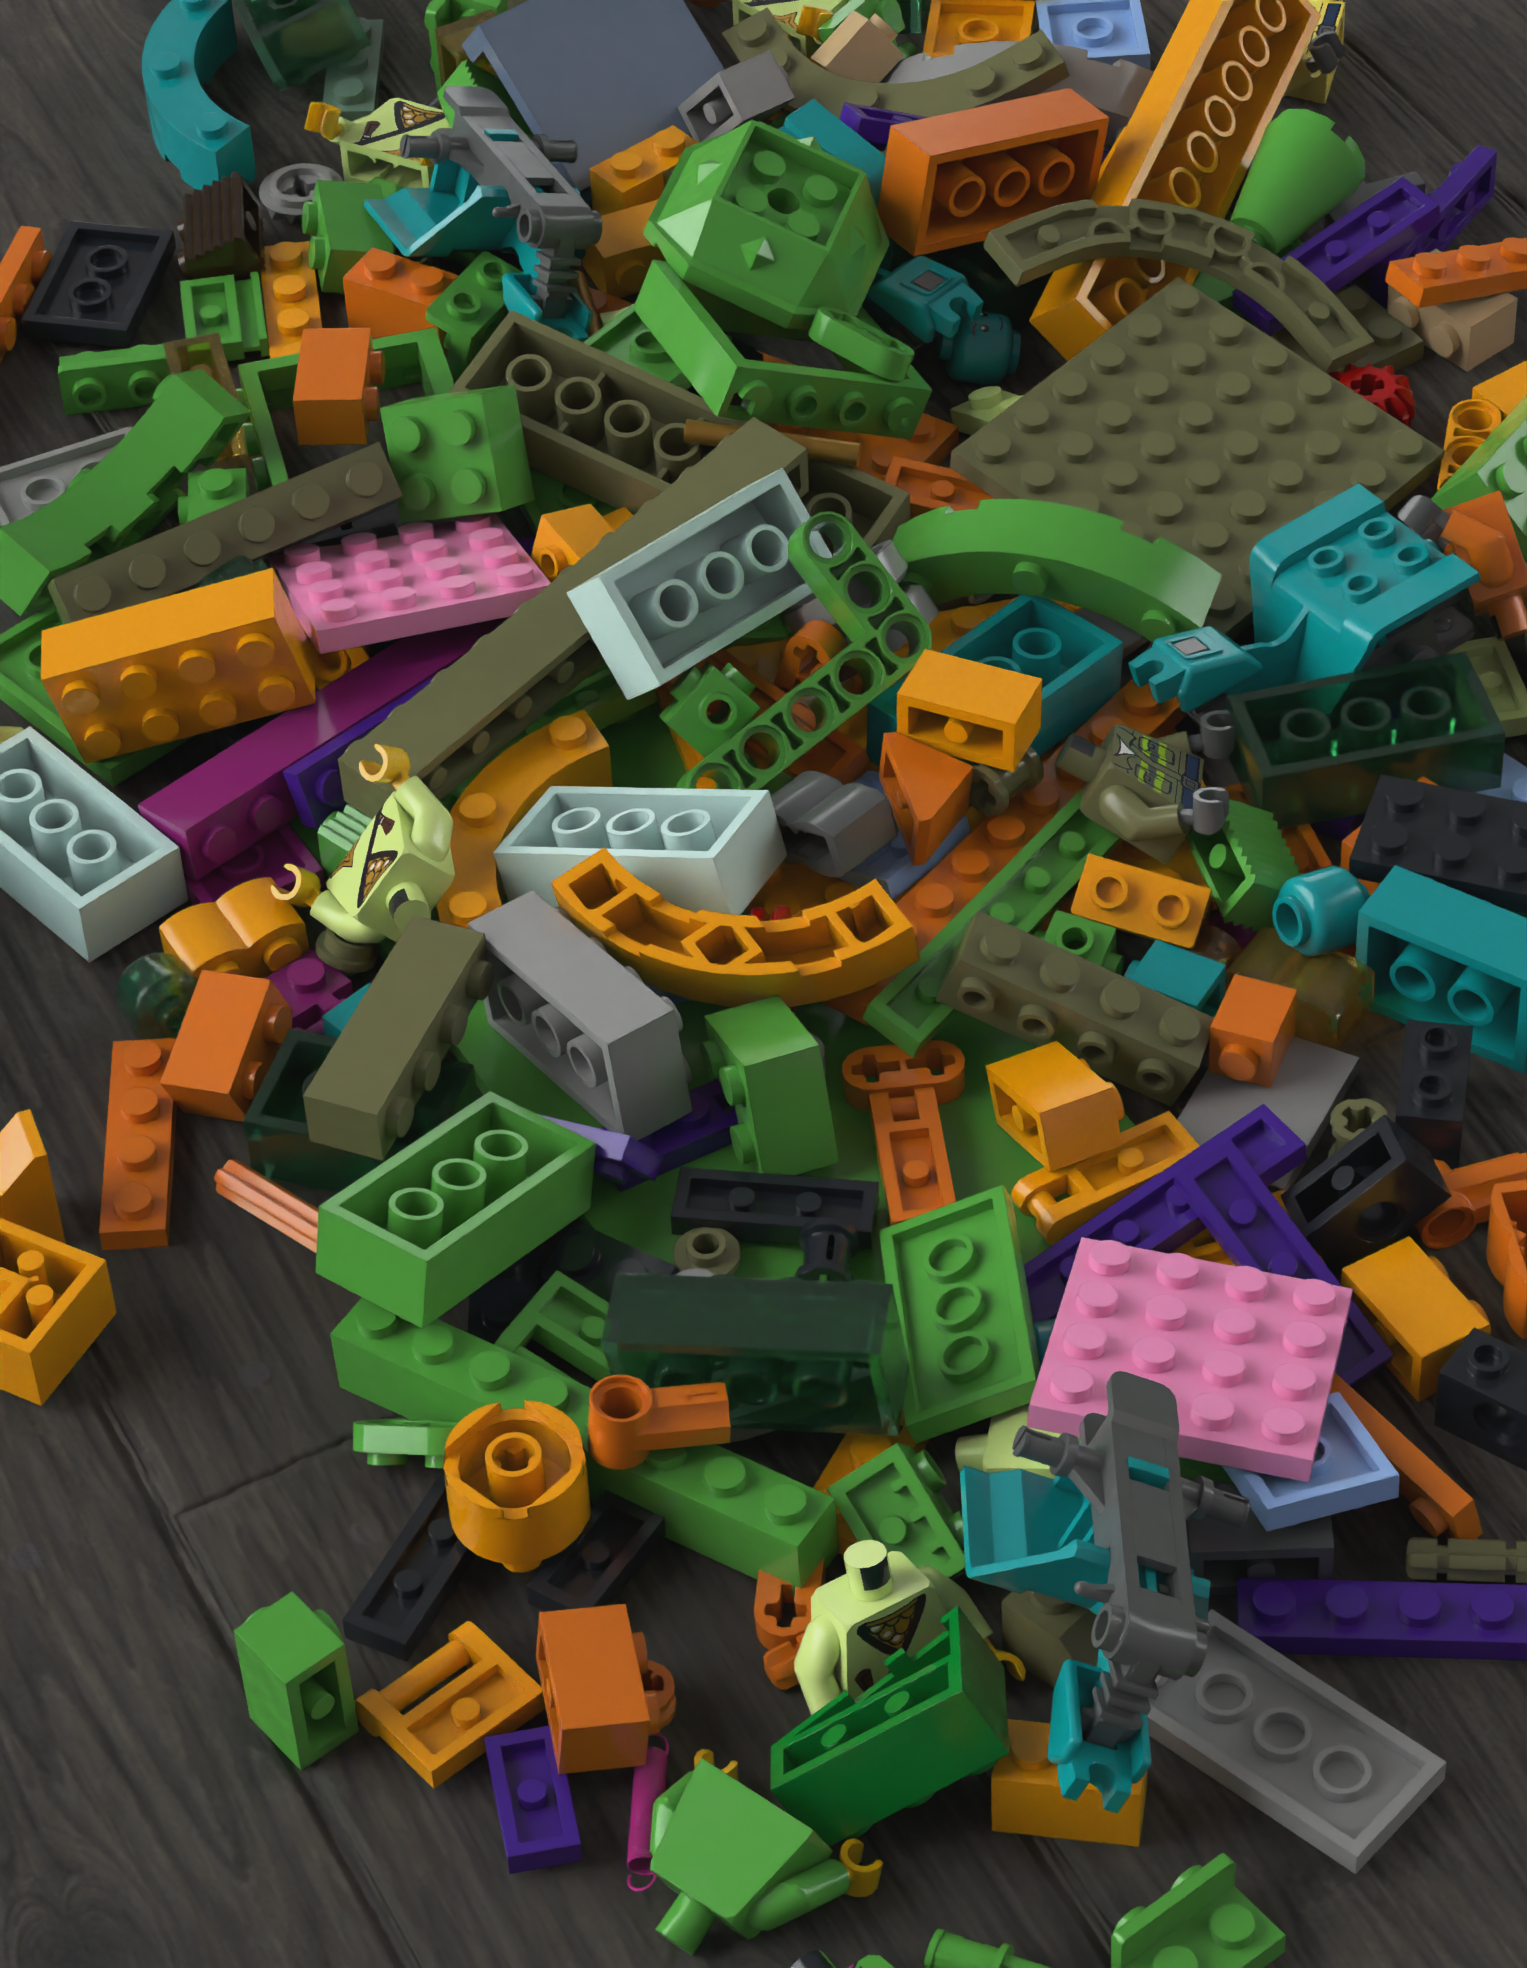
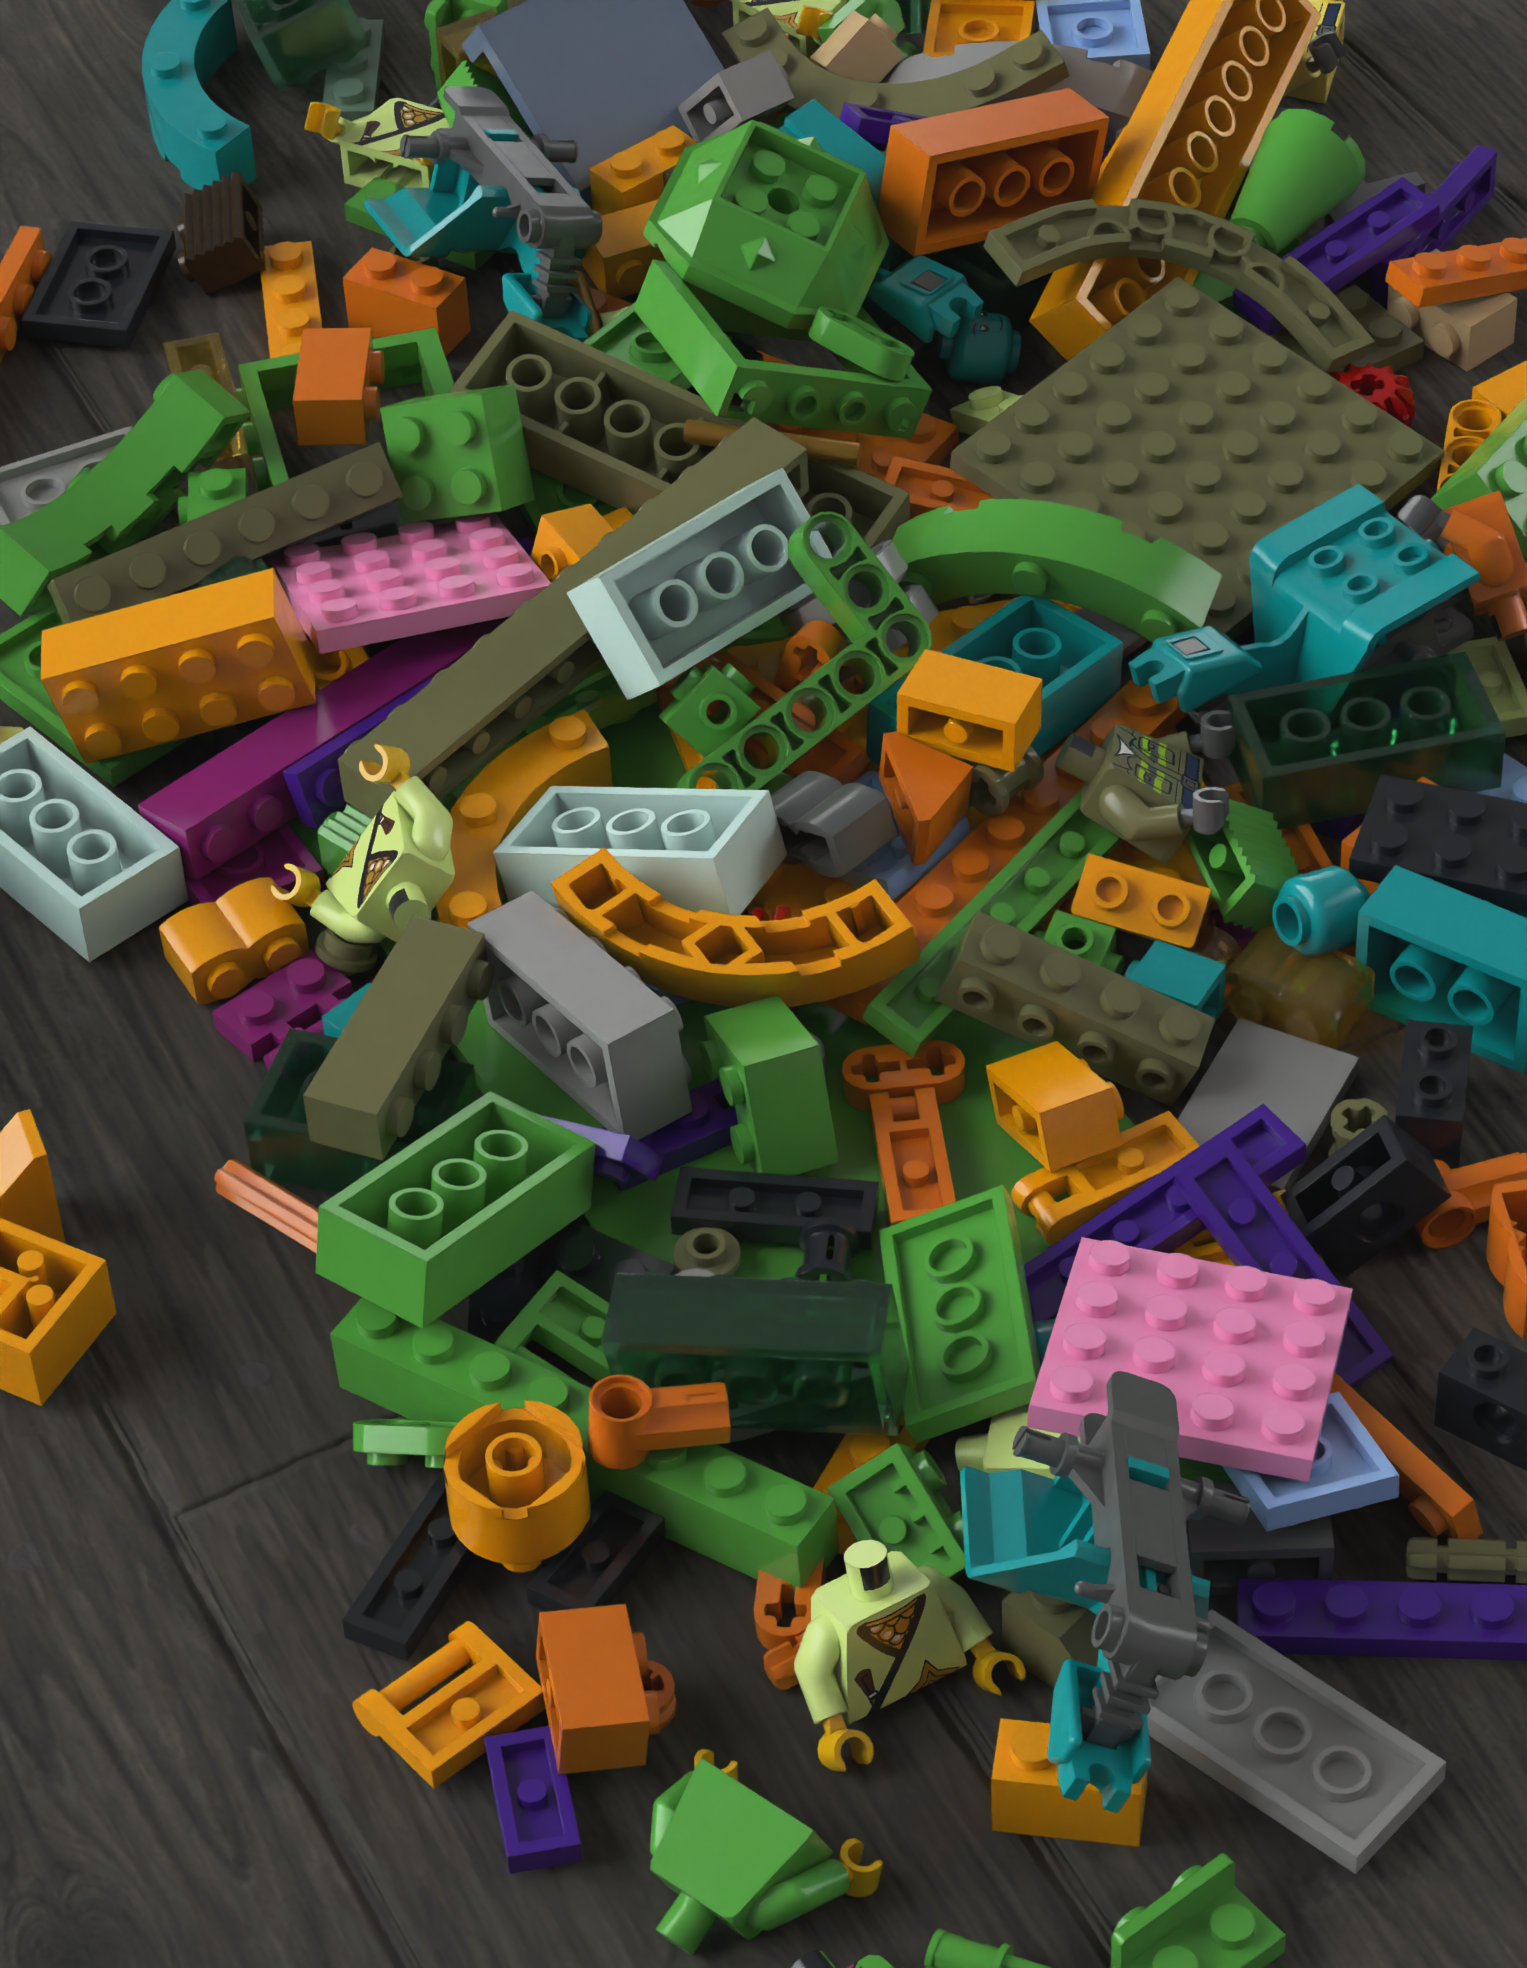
(111, 378): bright green bracket -> none
(138, 1148): orange plate -> none
(156, 994): clear green head -> none
(226, 1044): orange brick -> none
(228, 309): bright green plate -> none
(280, 189): light grey gear -> none
(297, 1679): bright green brick -> none
(341, 229): bright green brick -> none
(471, 309): bright green bracket -> none
(647, 1787): dark pink piece -> none
(898, 1739): green wedge -> none
(1252, 1030): orange brick -> none
(1413, 1311): light orange brick -> none

